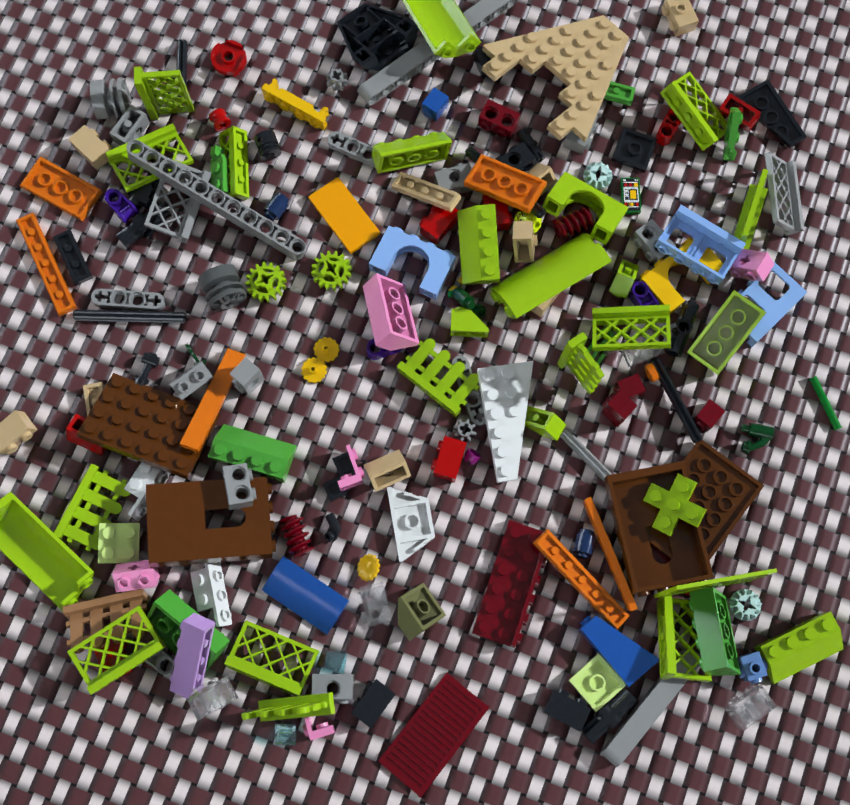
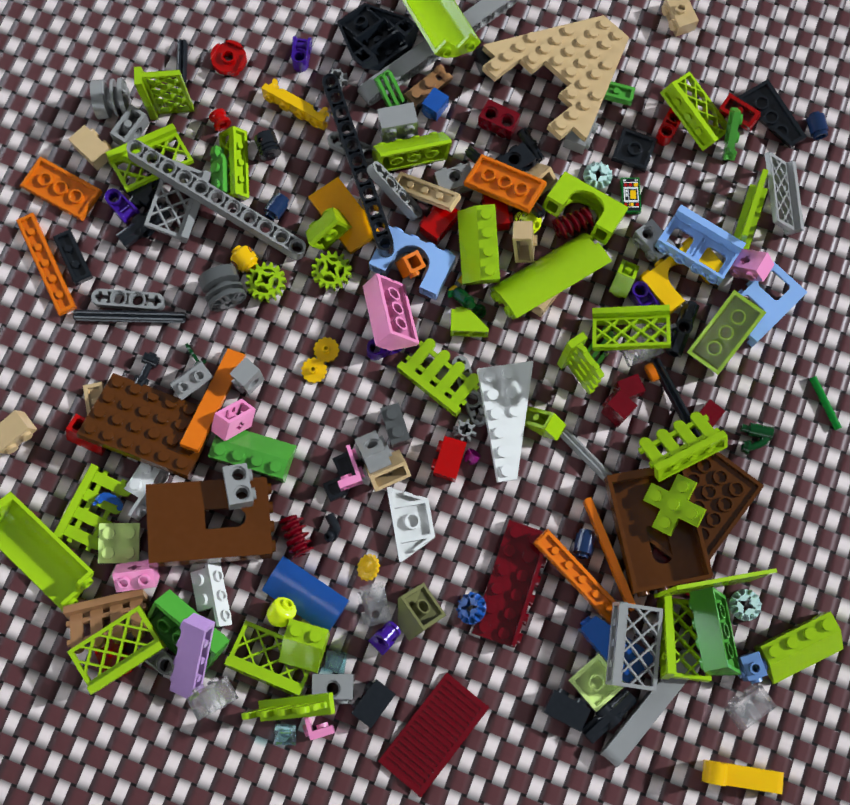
(109, 498): none -> blue piece
(233, 419): none -> bright pink brick
(244, 258): none -> yellow head
(281, 611): none -> neon yellow head
(301, 51): none -> dark purple piece
(303, 645): none -> lime slope
(327, 229): none -> lime slope
(358, 172): none -> black beam
(373, 451): none -> light grey brick
(385, 637): none -> dark purple piece
(394, 190): none -> light grey beam
(395, 86): none -> bright green tile
(395, 425): none -> dark grey brick
(397, 122): none -> light grey brick
(410, 265): none -> orange brick
(422, 89): none -> medium nougat plate
(477, 613): none -> blue gear
(617, 646): none -> light grey fence
(683, 456): none -> lime fence
(742, 776): none -> yellow beam
(817, 125): none -> dark blue brick

